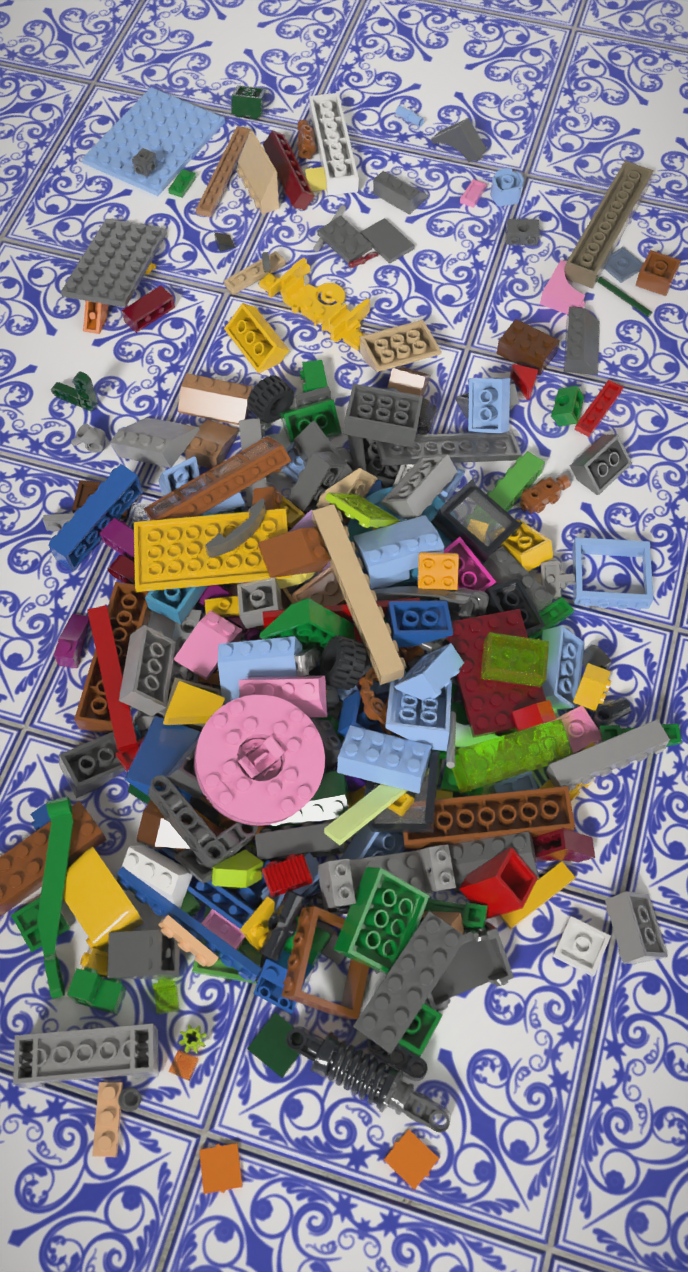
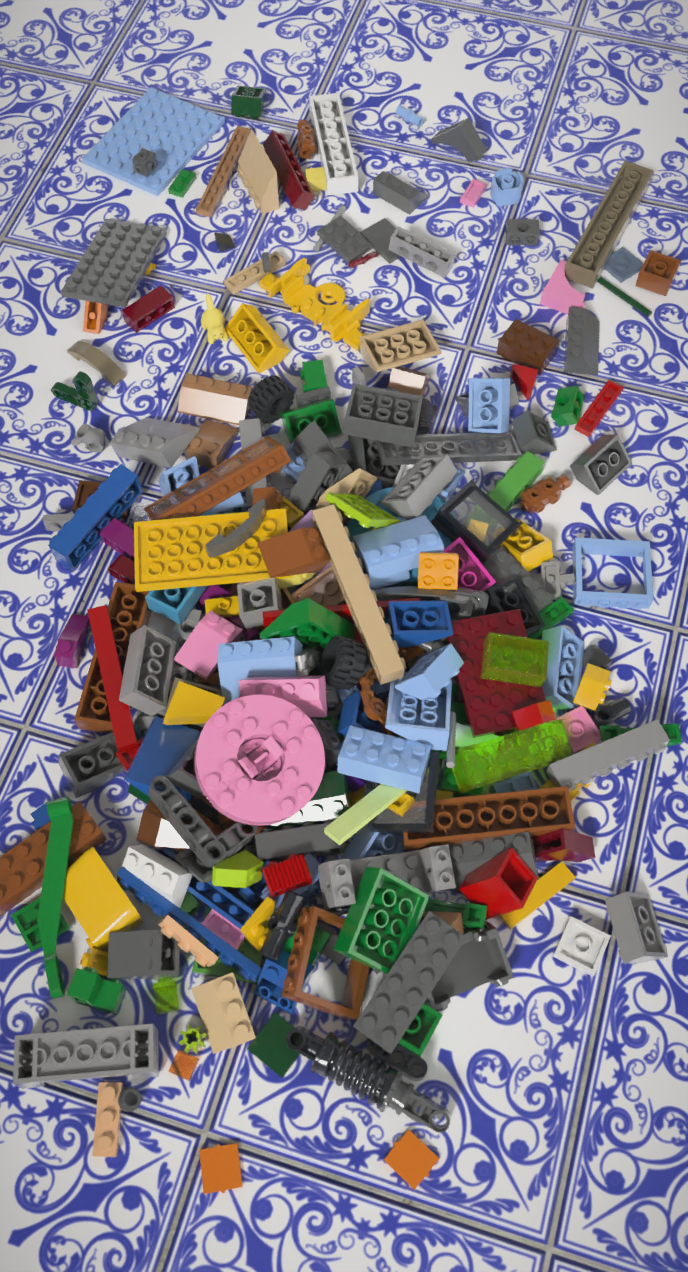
(98, 360): none -> dark tan slope
(213, 321): none -> light yellow animal
(223, 1013): none -> tan slope
(358, 377): none -> light grey tile
(421, 252): none -> light grey brick
(533, 433): none -> dark grey slope

